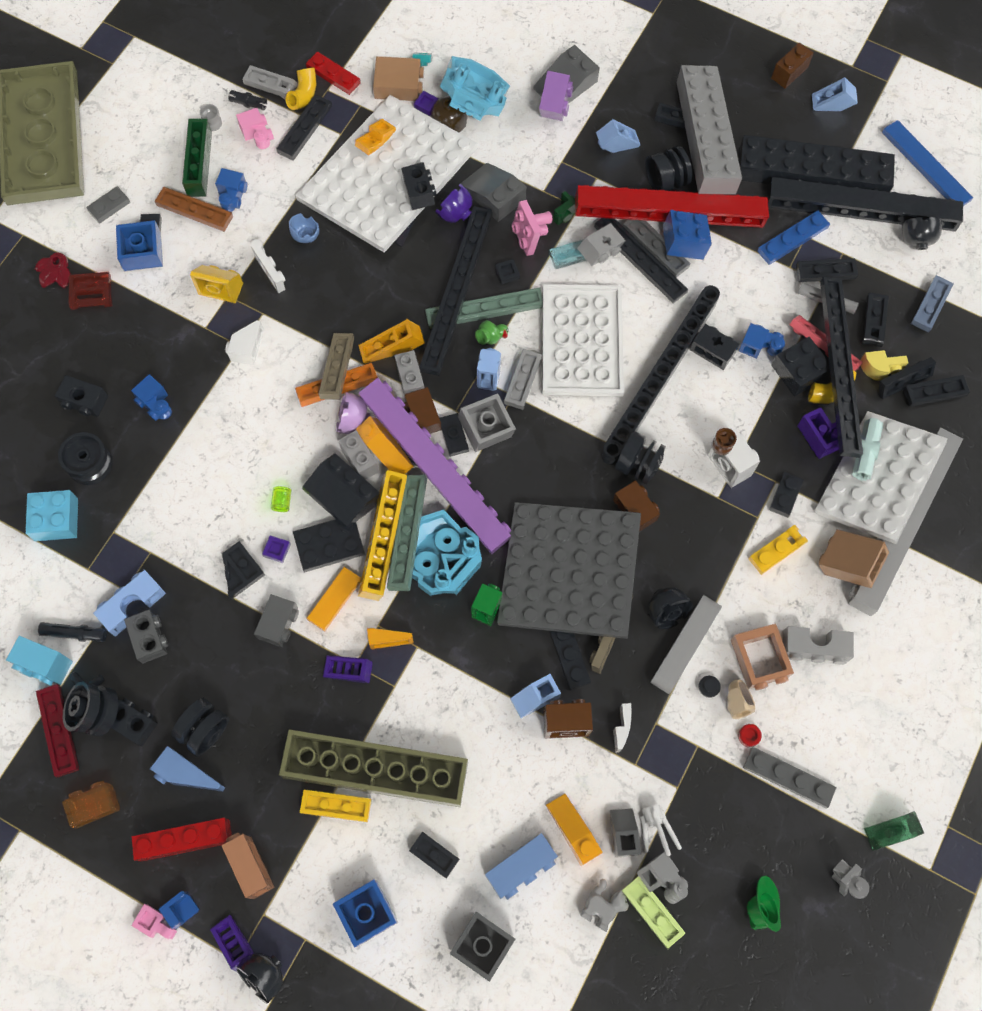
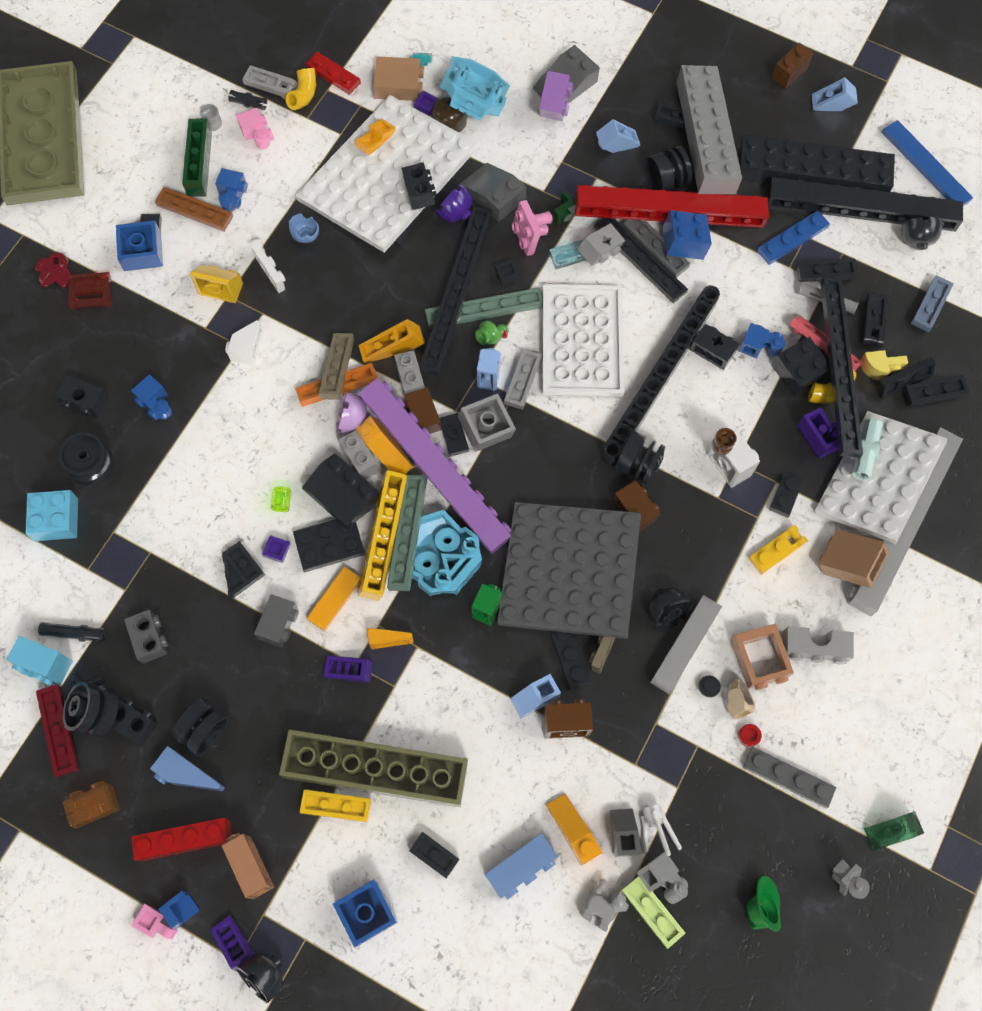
(108, 204): dark grey plate -> none
(113, 612): light blue arch -> none
(304, 127): black plate -> none
(482, 946): dark grey brick -> none
(621, 733): white slope -> none

